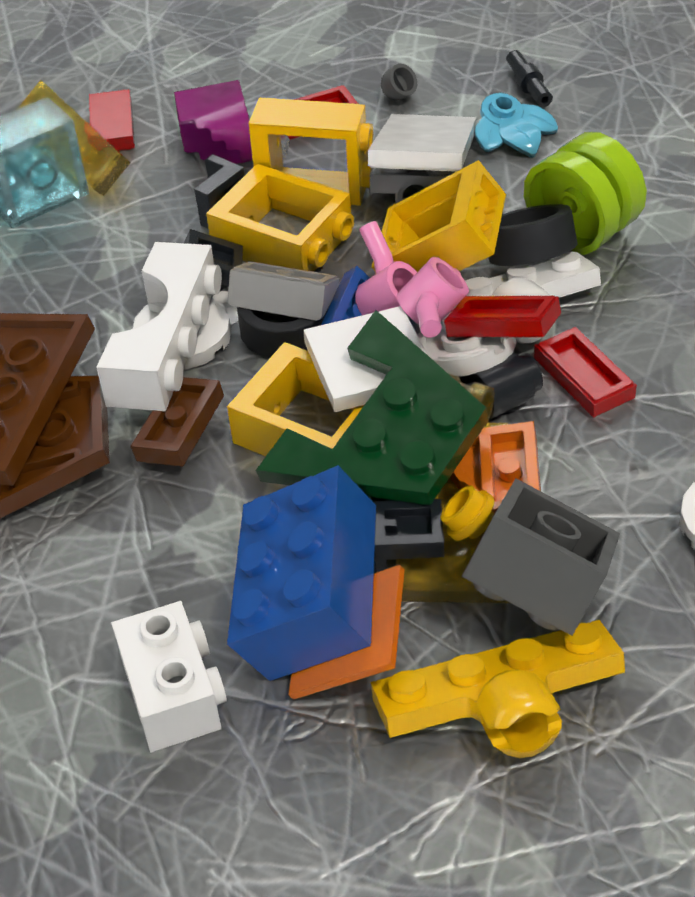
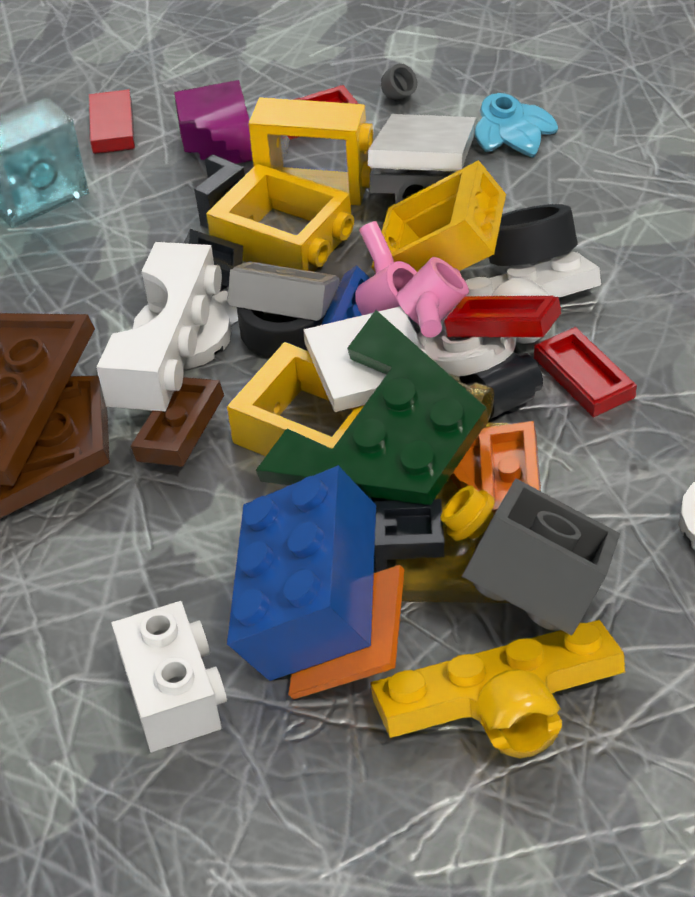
(100, 158): clear yellow tile -> none
(529, 78): black bar -> none
(596, 181): lime wheel -> none

